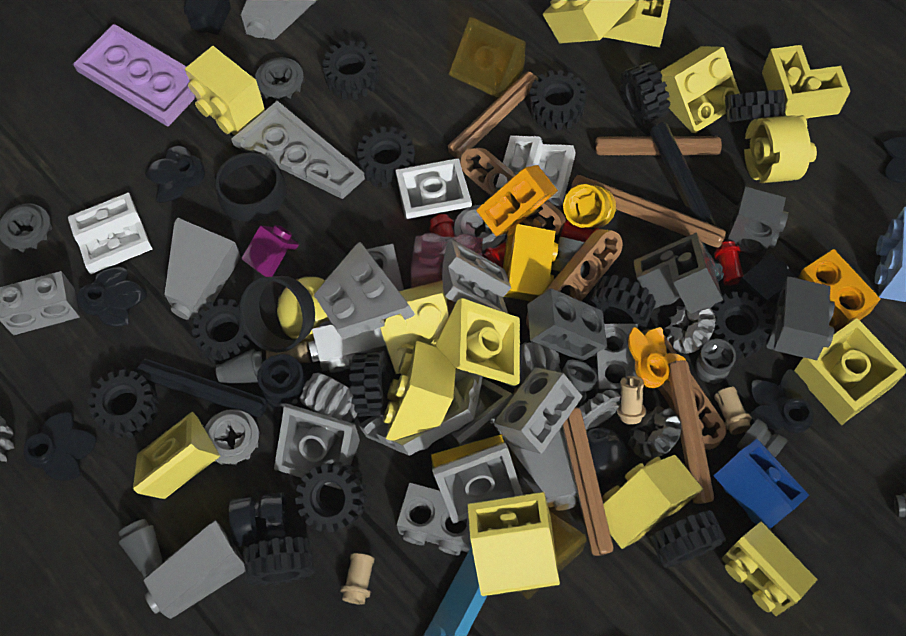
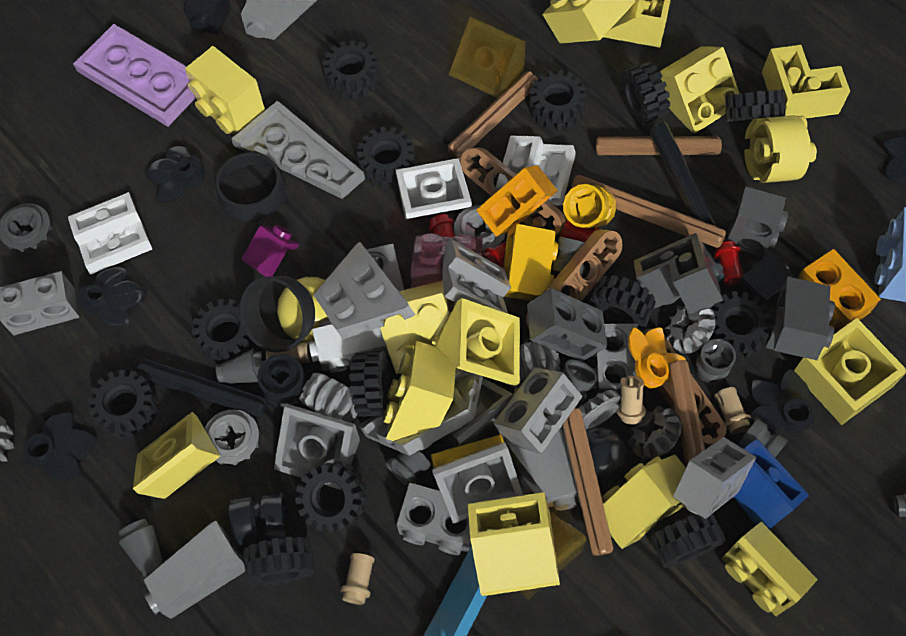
(197, 268): light grey slope -> none
(277, 69): dark grey gear -> none
(408, 467): none -> dark grey wheel
(713, 477): none -> light grey brick

